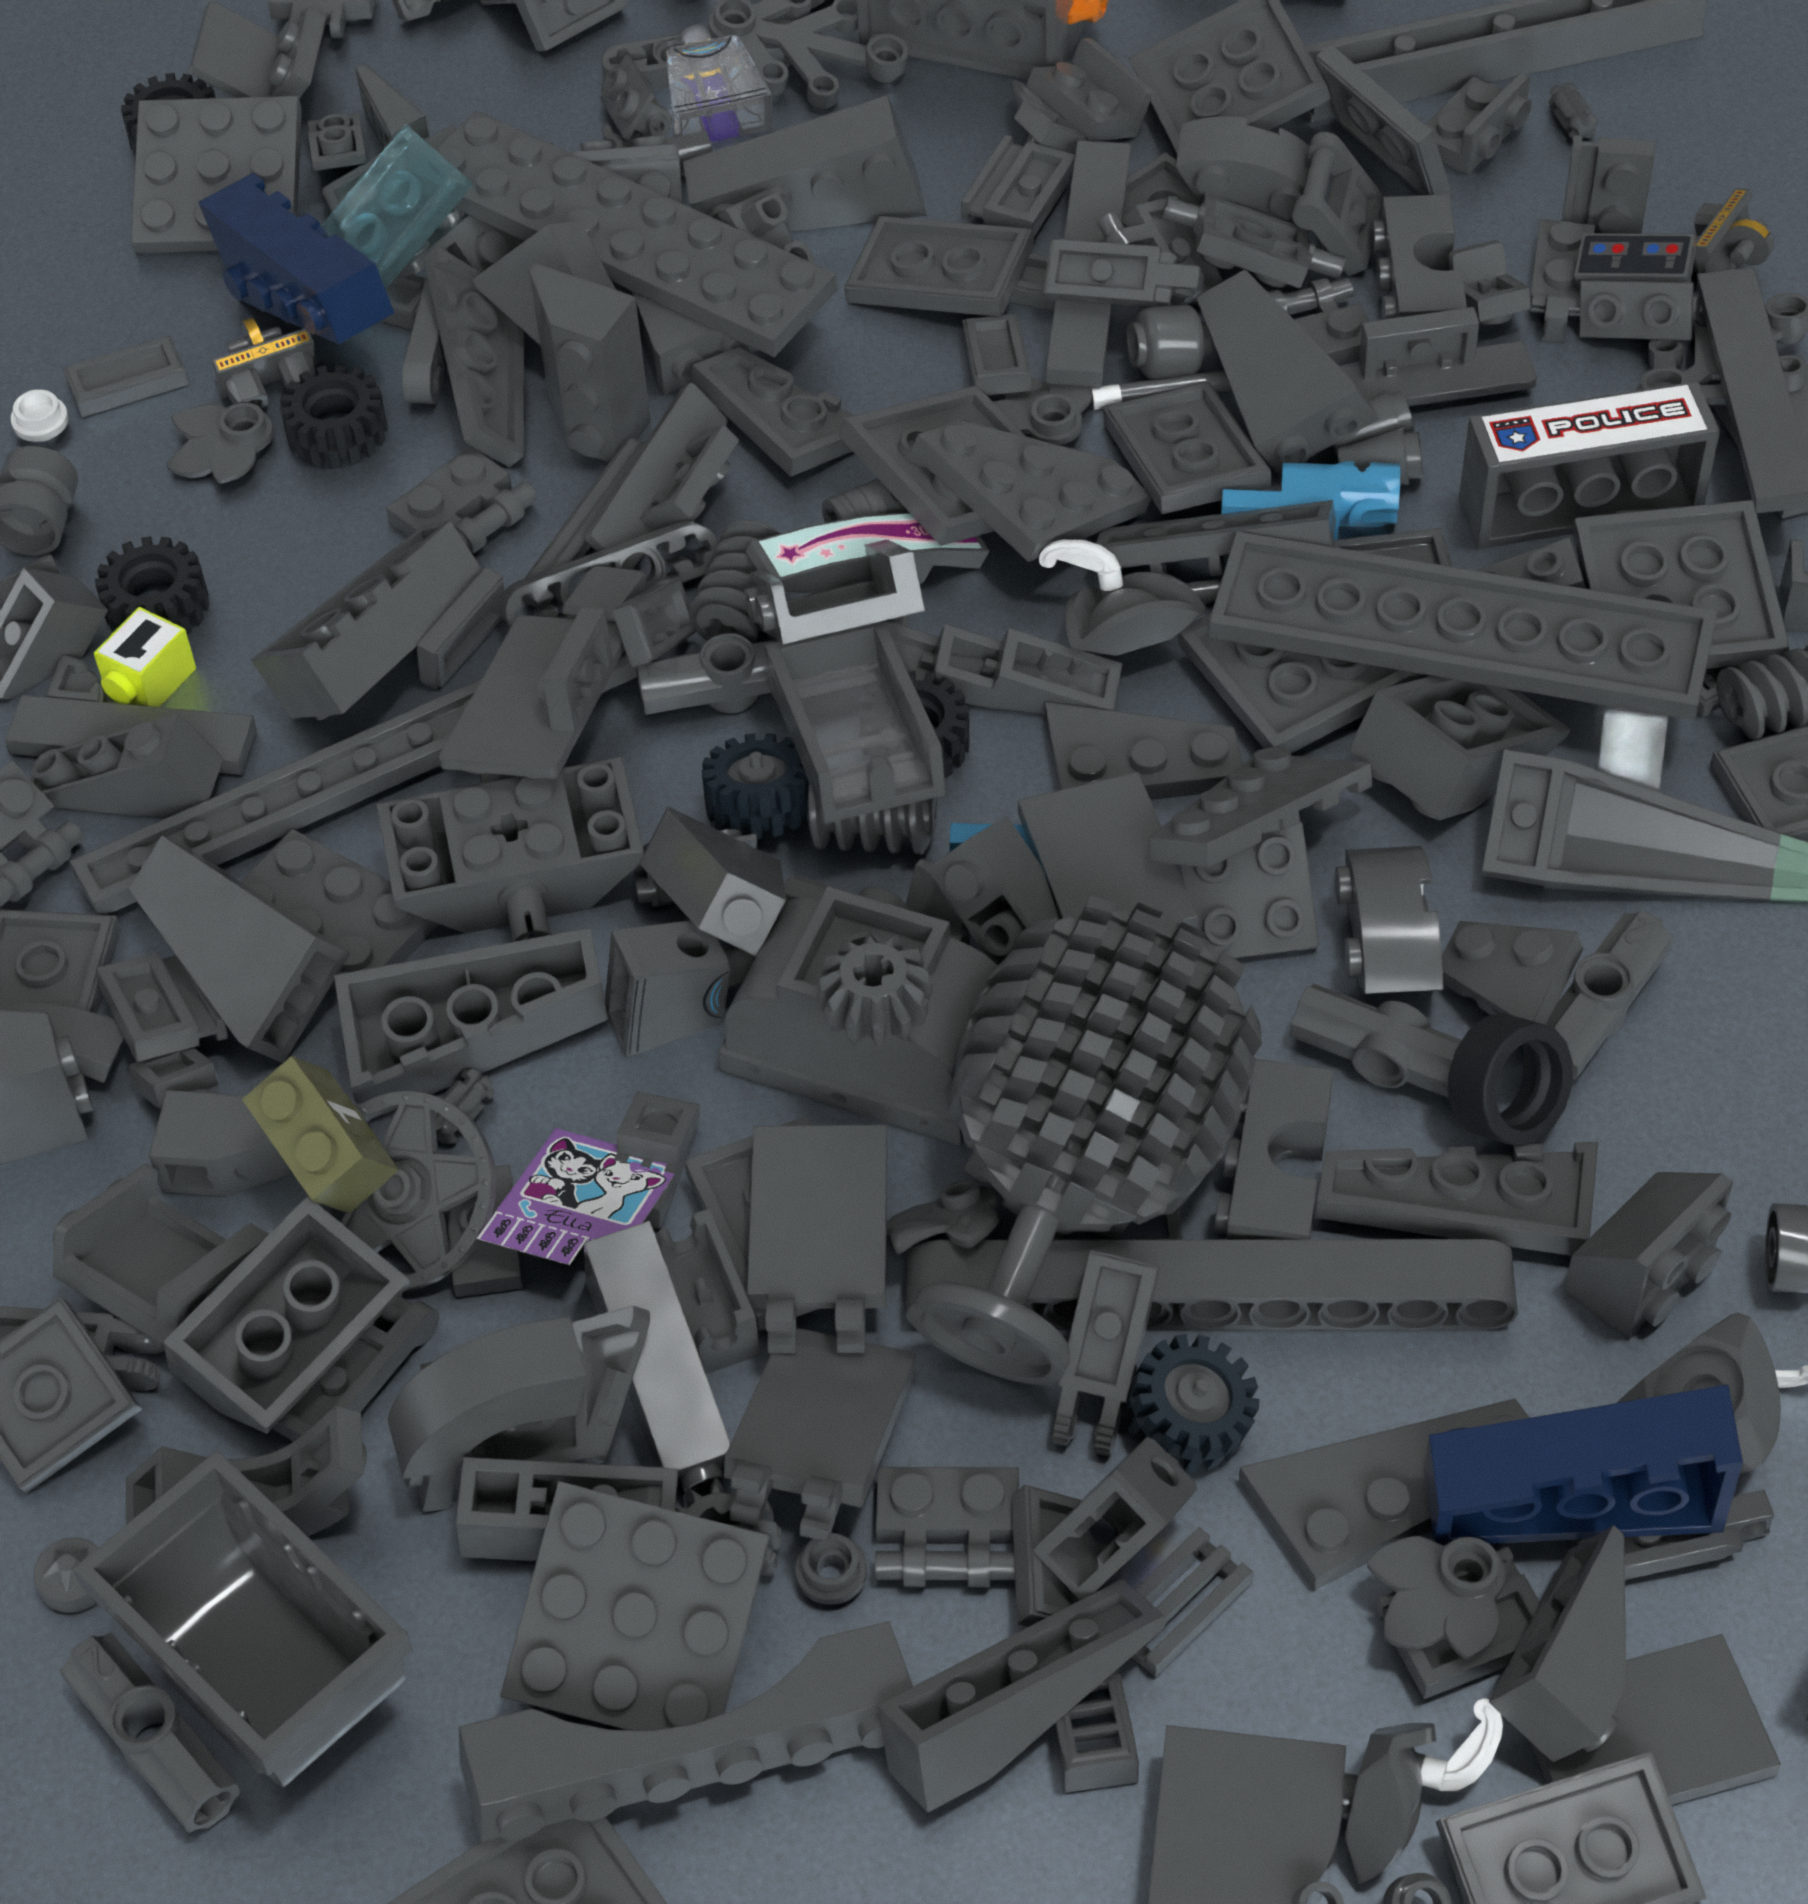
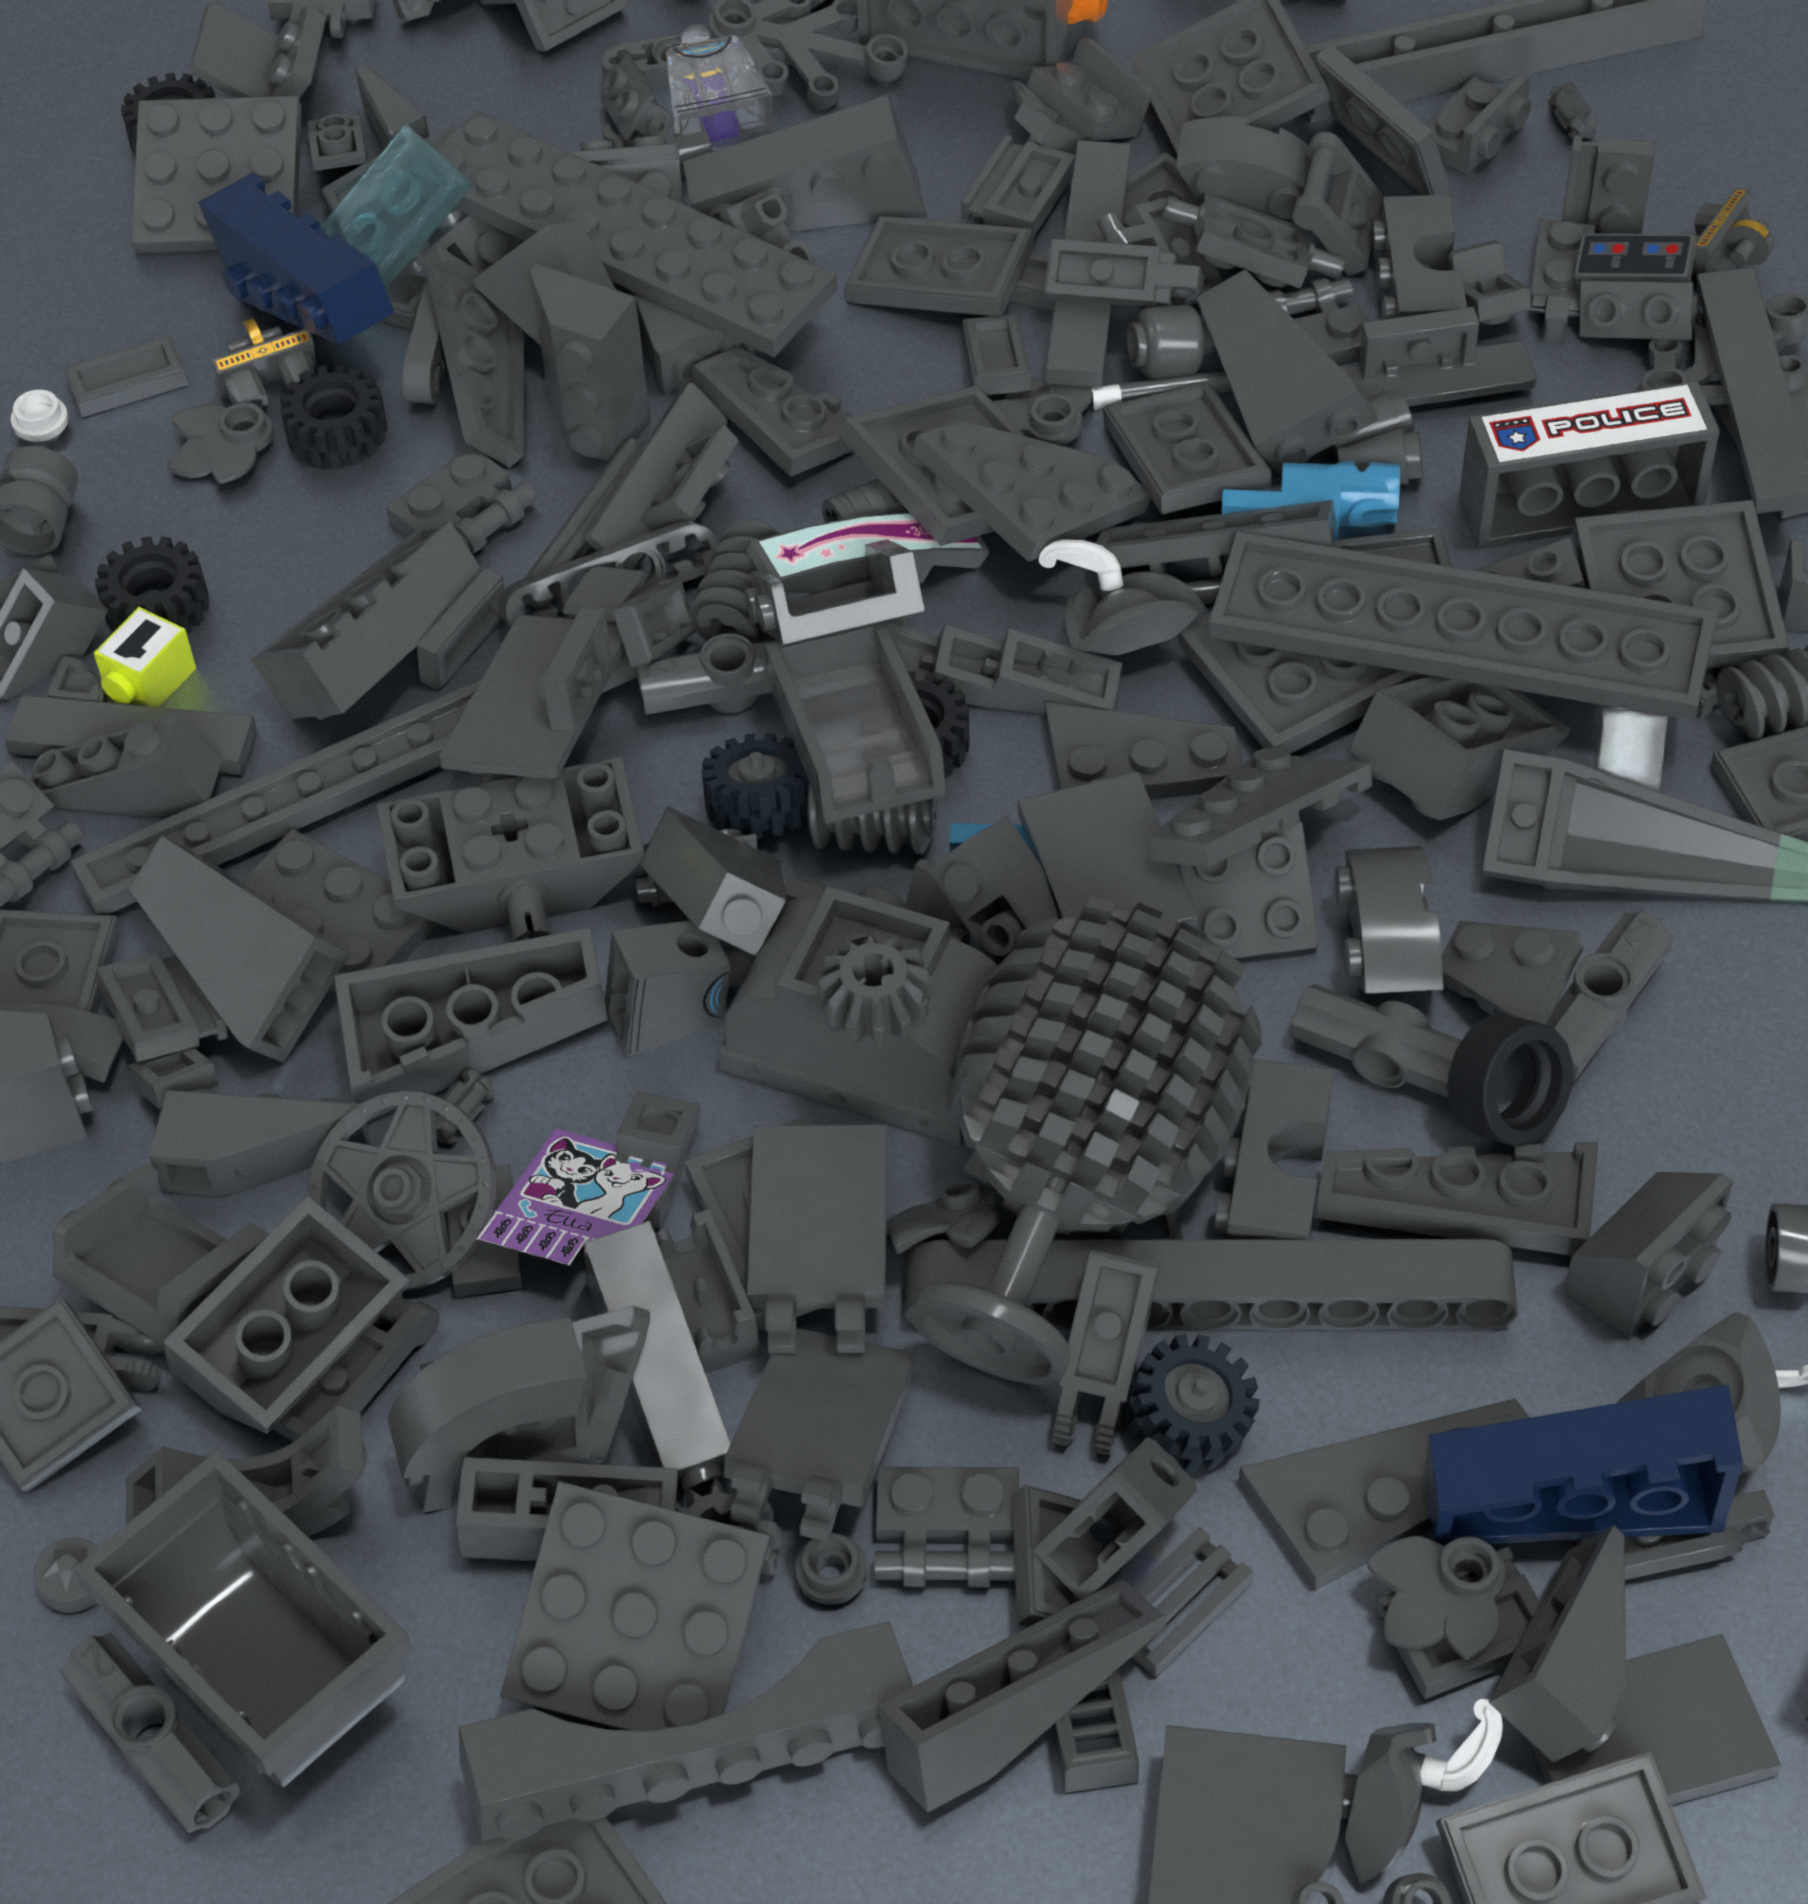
(320, 1134): olive brick -> none

